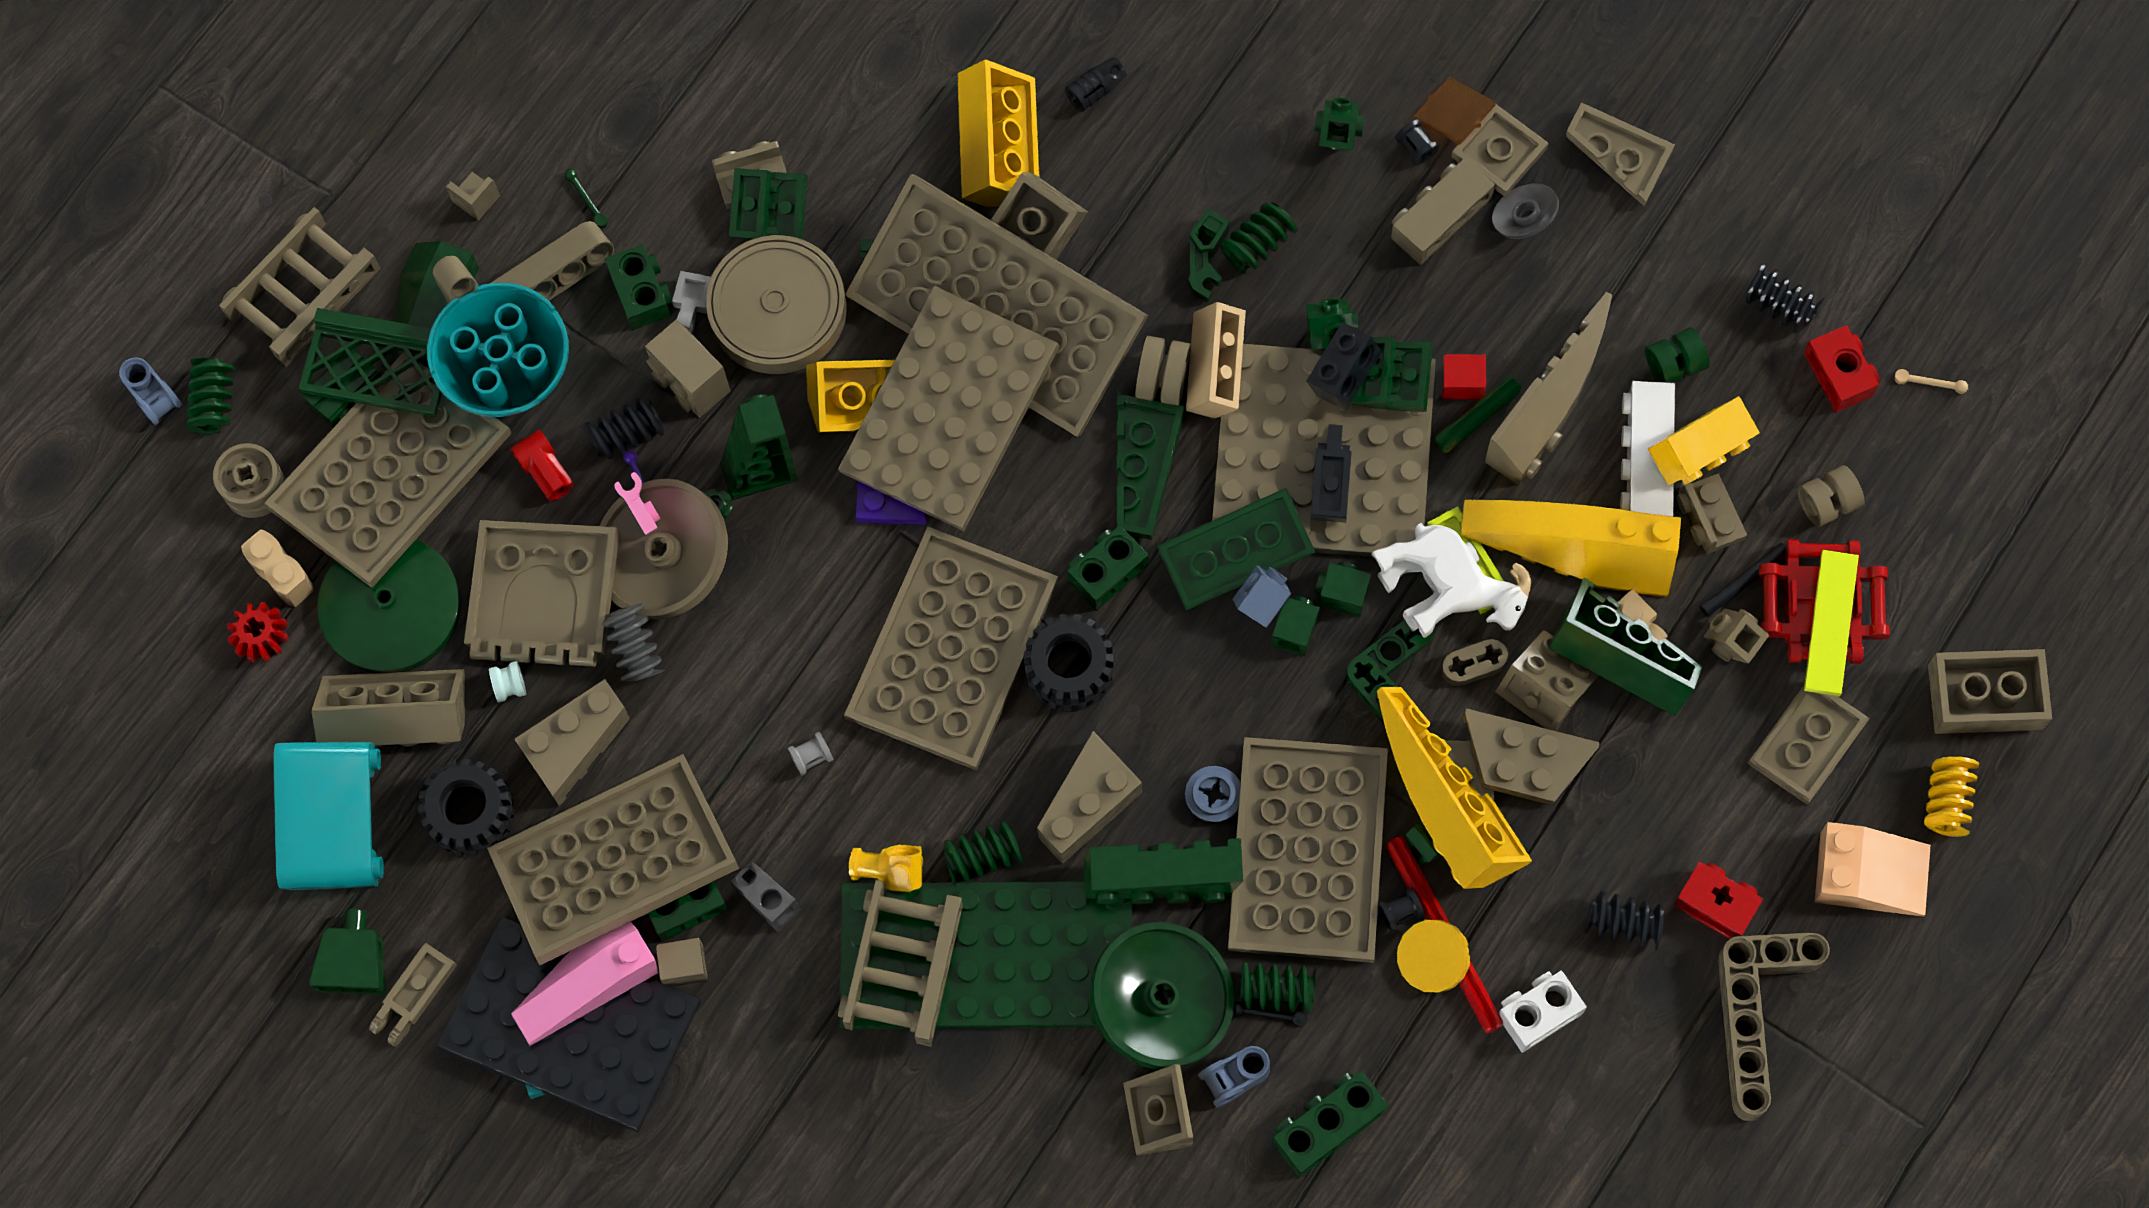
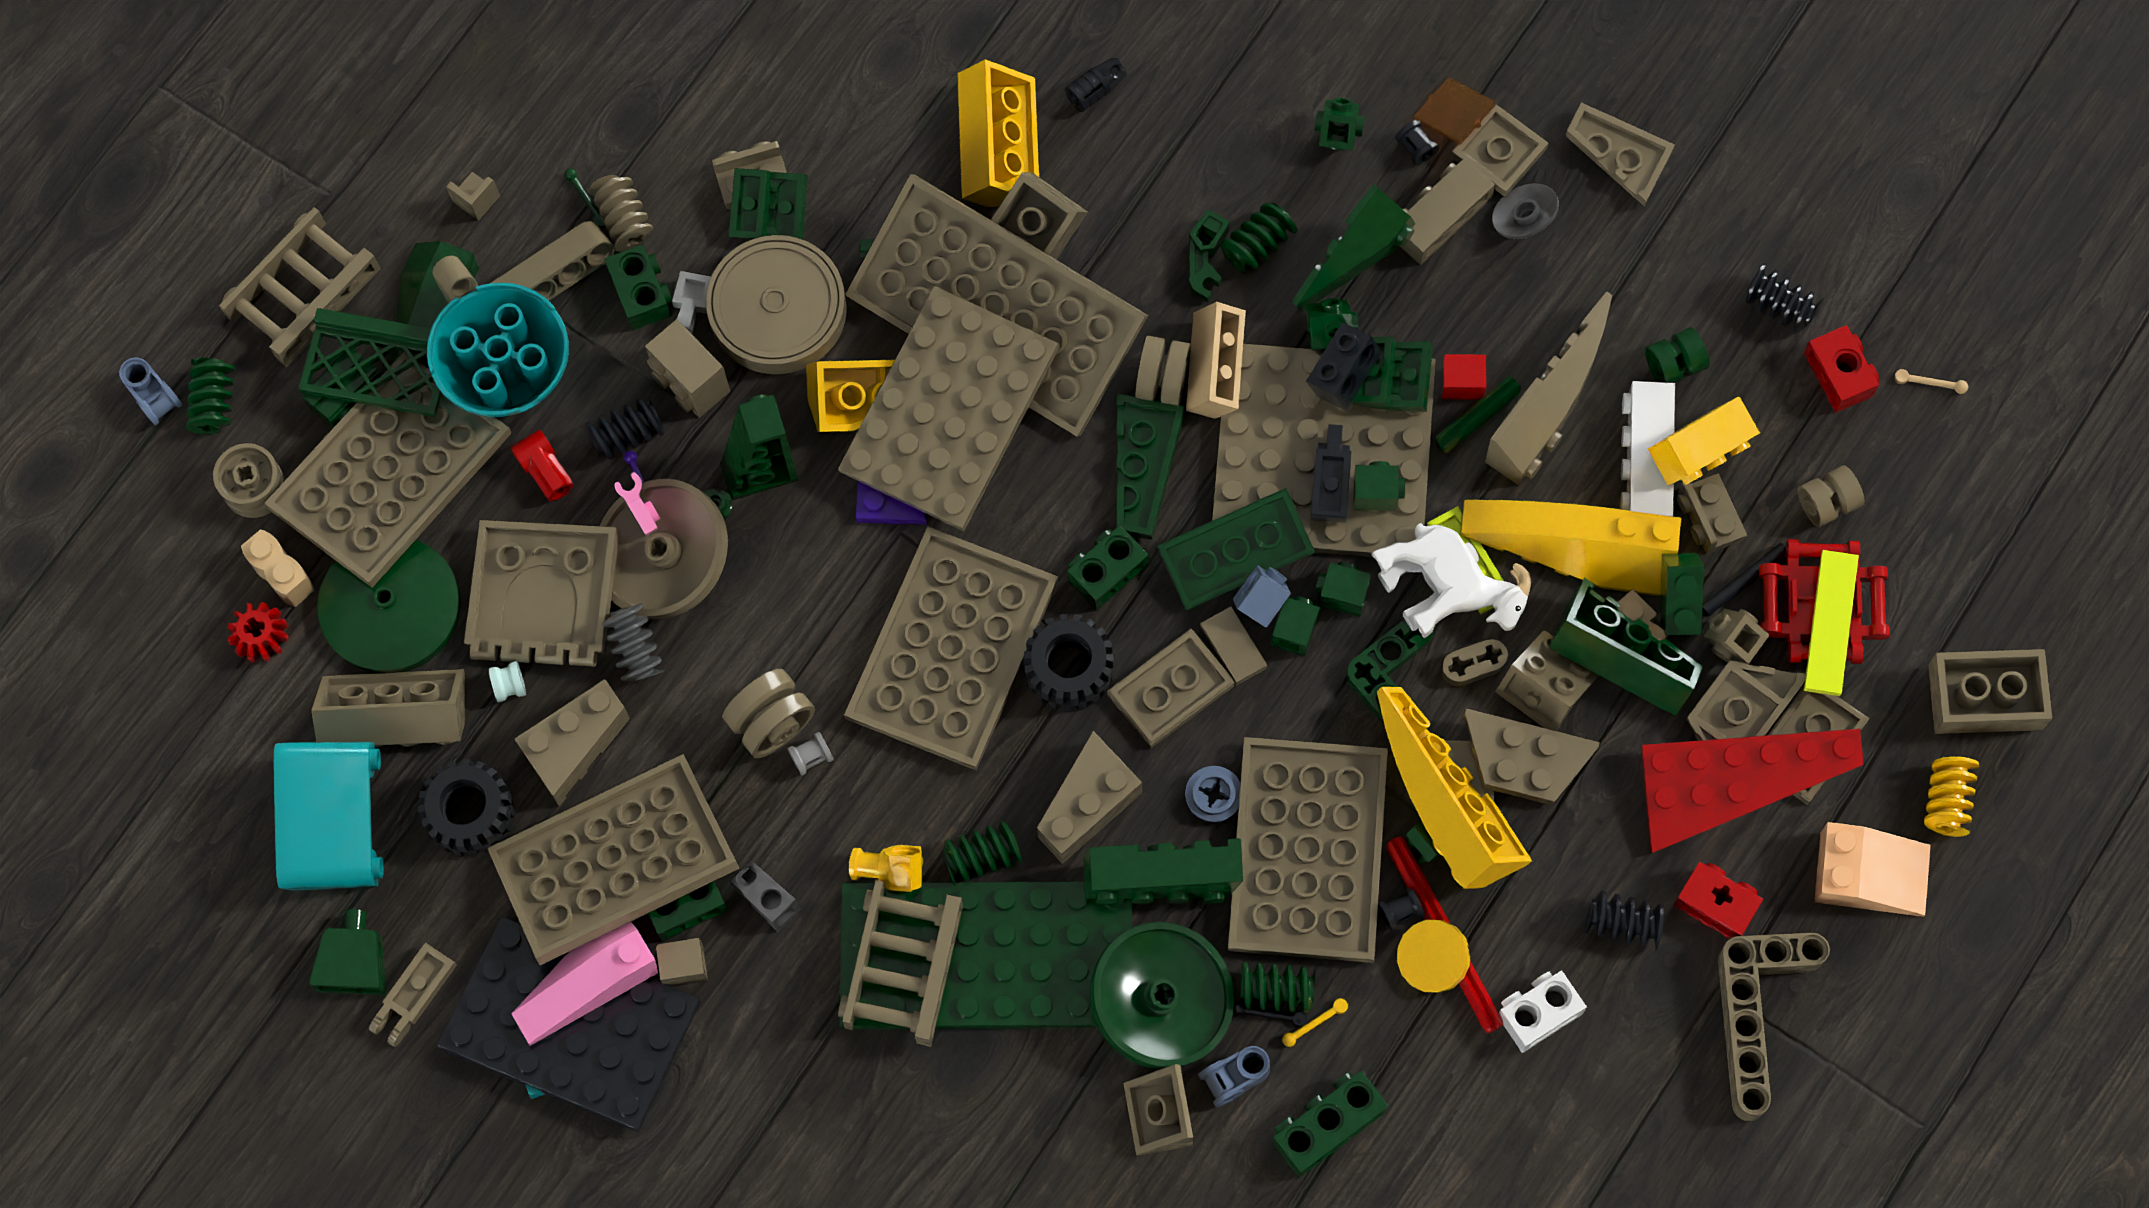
(621, 211): none -> dark tan piece
(768, 713): none -> dark tan wheel
(1171, 688): none -> dark tan tile
(1233, 645): none -> dark tan tile
(1339, 1007): none -> yellow hinge
(1373, 233): none -> dark green wedge
(1377, 486): none -> dark green brick
(1681, 594): none -> dark green brick
(1718, 780): none -> red wing
(1743, 701): none -> dark tan wing

